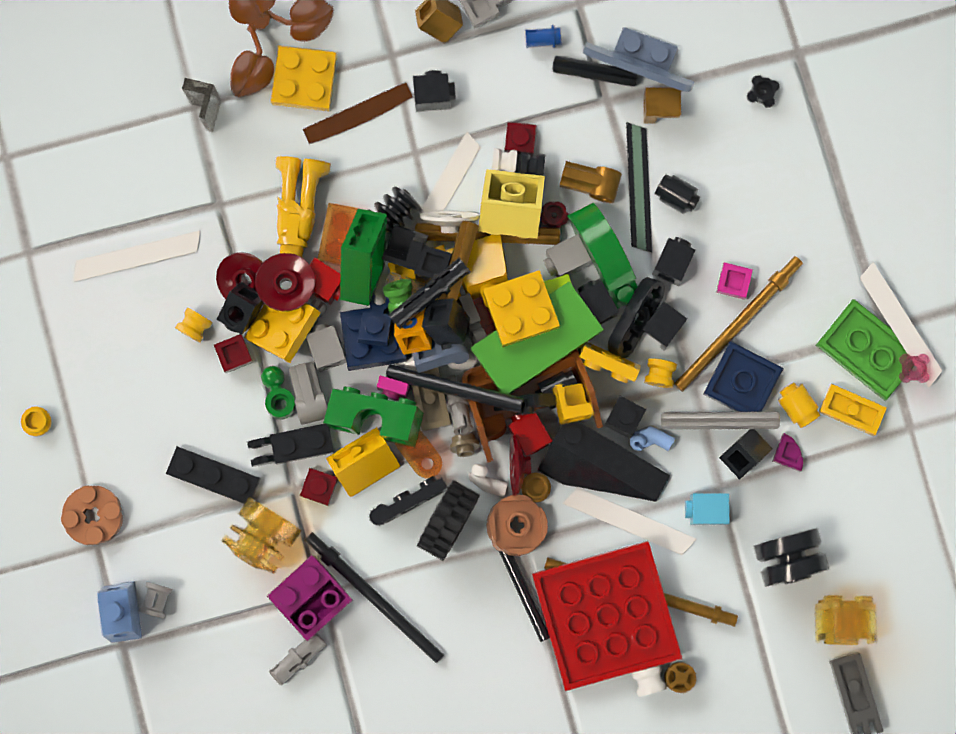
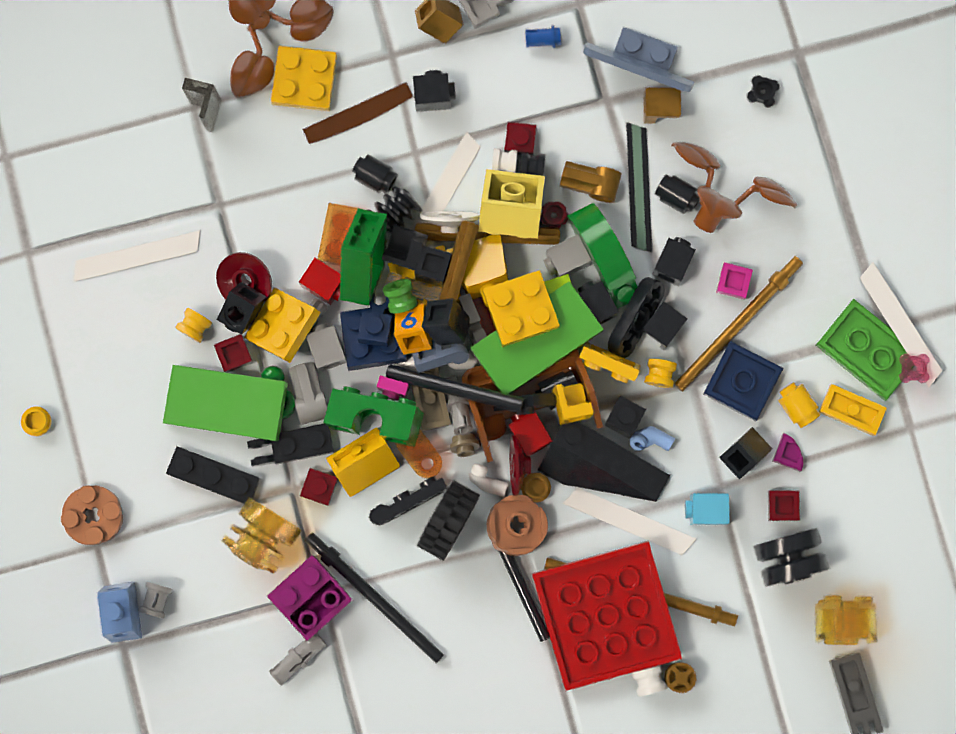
(225, 402): none -> bright green tile
(285, 268): dark red dish -> none
(294, 220): yellow piece -> none
(374, 174): none -> black brick
(430, 292): black pin -> none
(593, 71): black axle -> none
(715, 205): none -> dark orange plant
(720, 420): light grey axle -> none
(783, 505): none -> dark red plate

